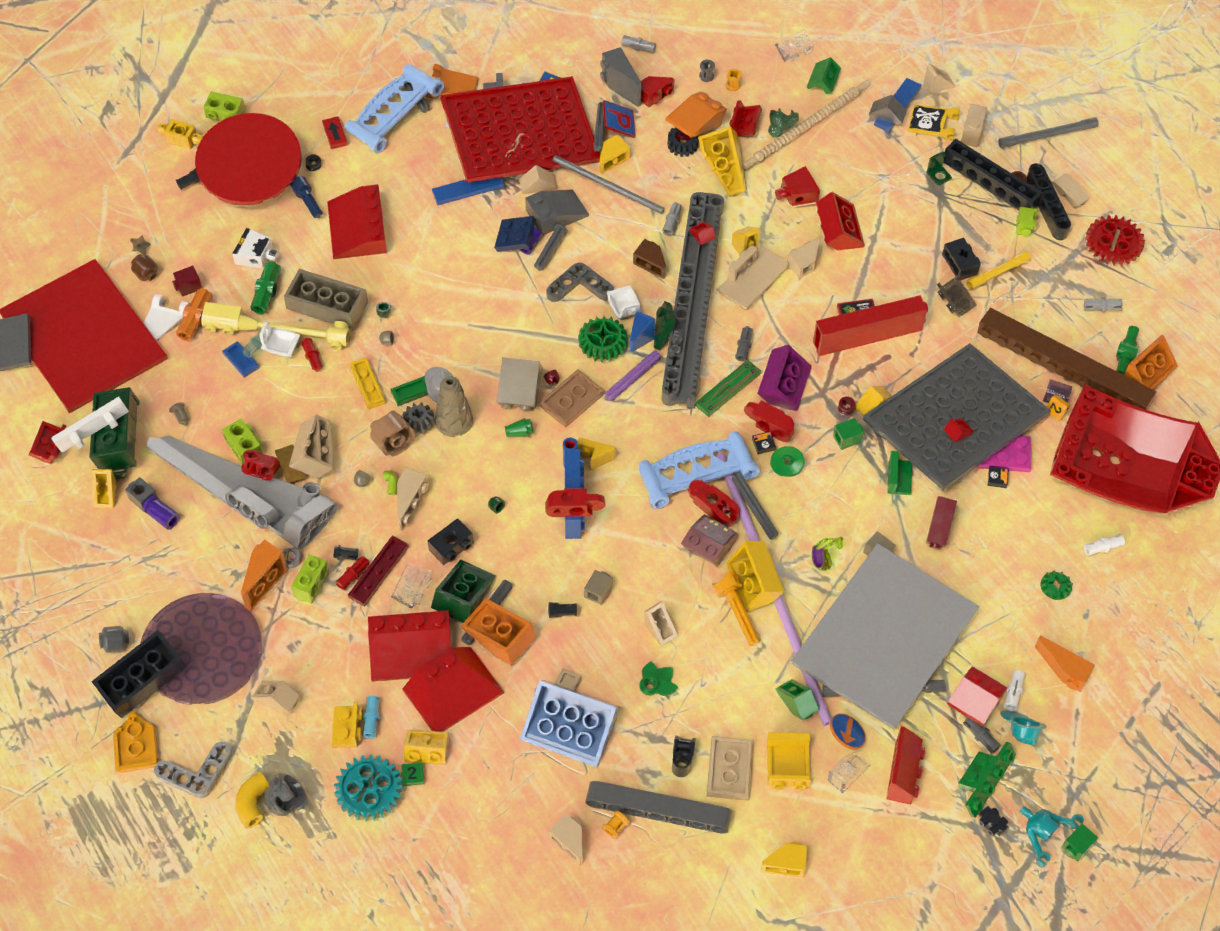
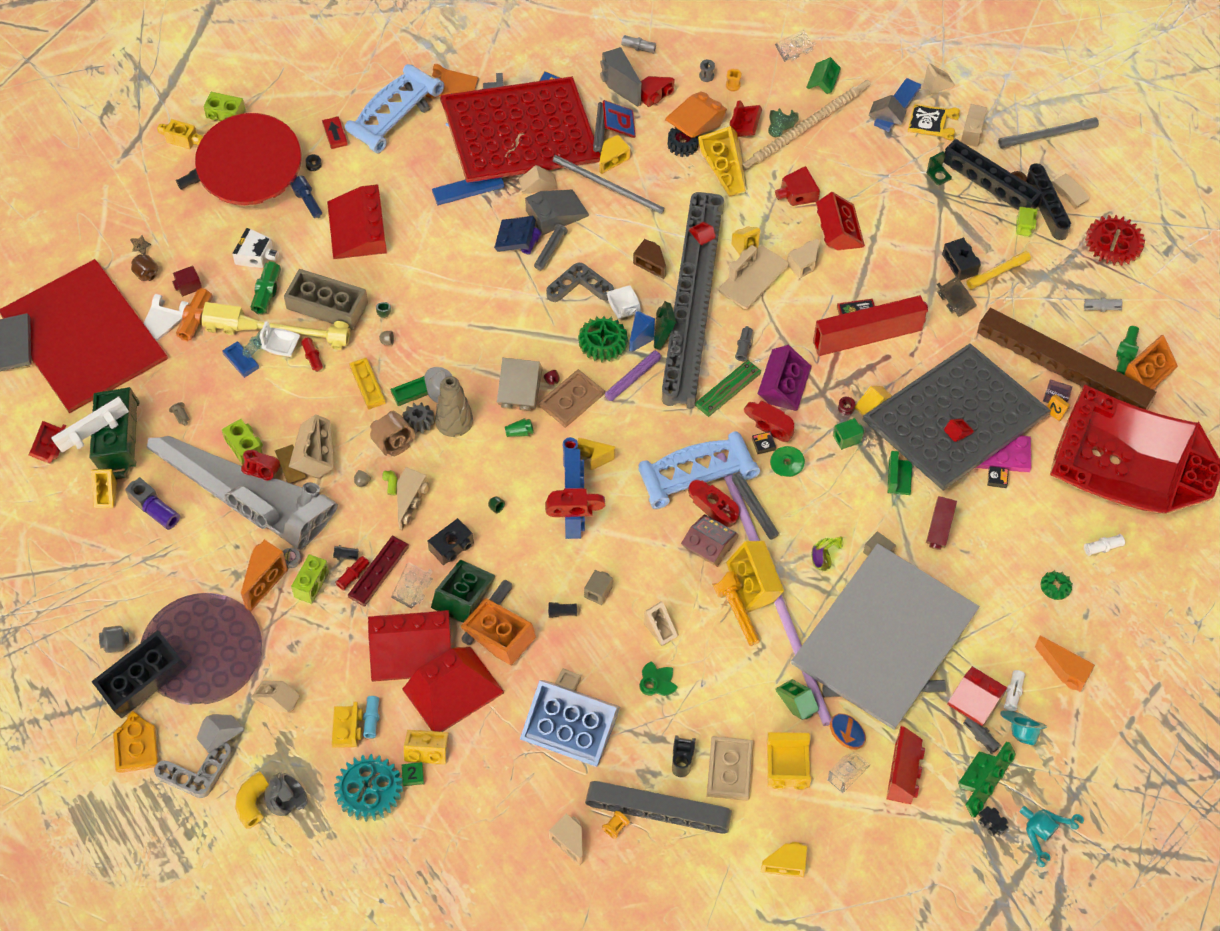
(217, 730): none -> light grey slope
(672, 219): light grey axle -> none
(1079, 842): green brick -> none

